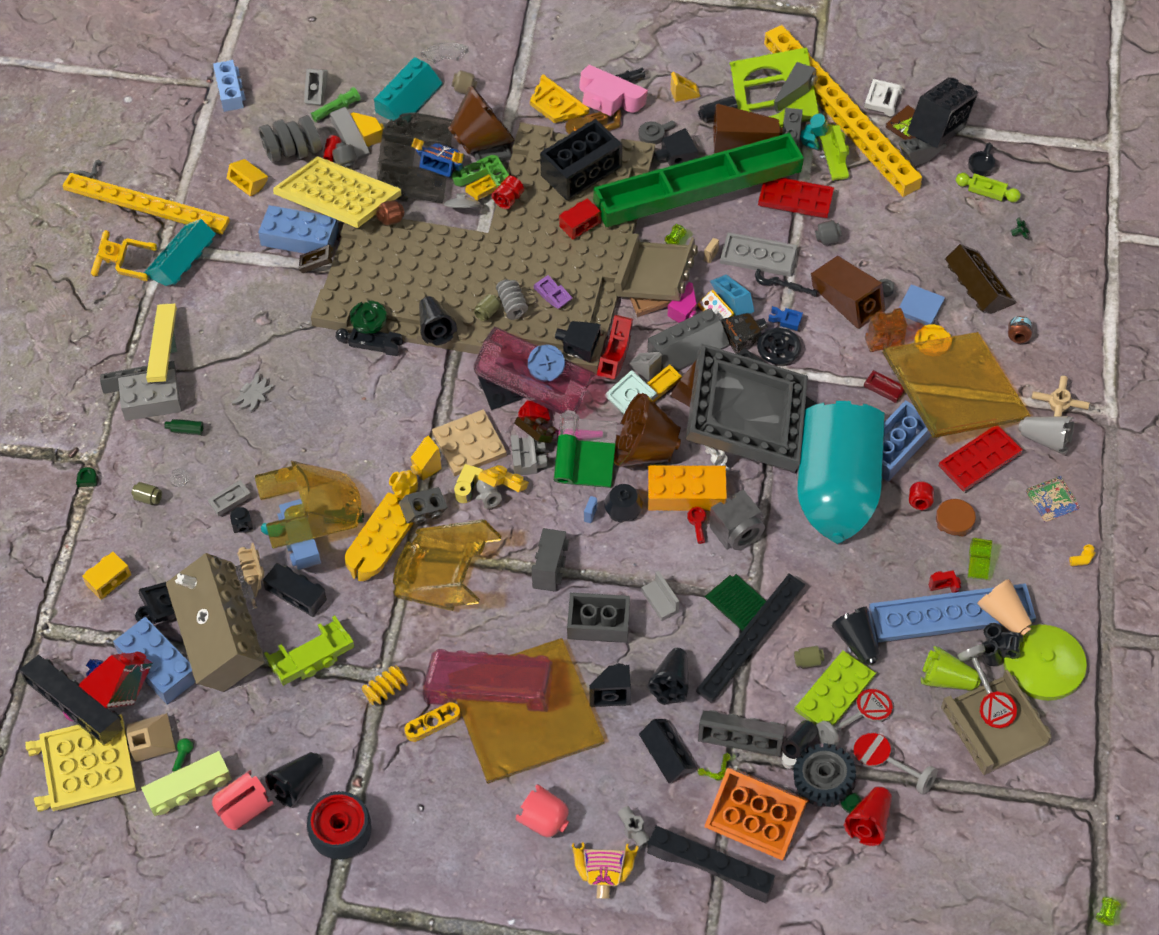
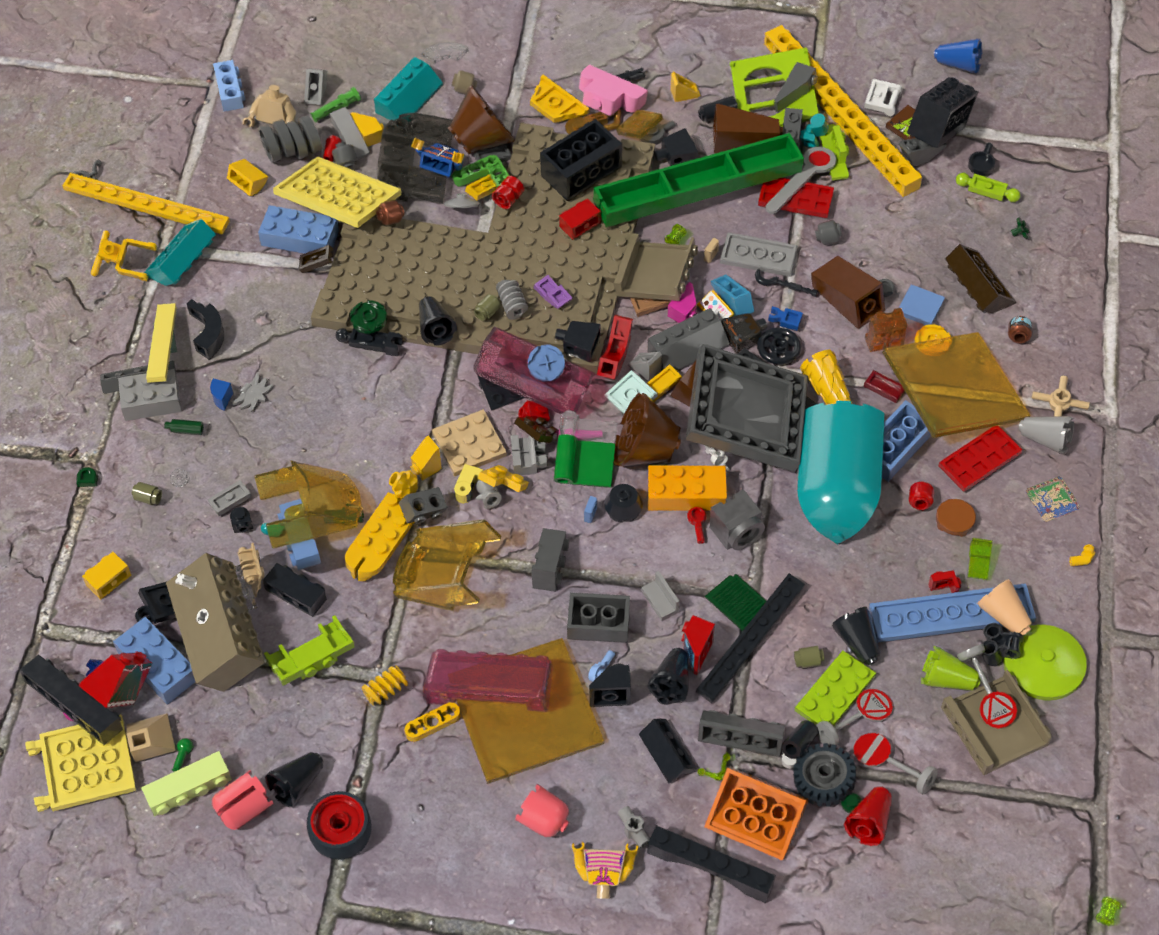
(212, 336): none -> black arch
(221, 393): none -> blue brick
(271, 107): none -> tan torso
(598, 668): none -> light blue plate
(639, 124): none -> clear yellow tile
(697, 640): none -> red slope
(815, 160): none -> light grey piece
(826, 377): none -> yellow cone
(961, 55): none -> blue cone

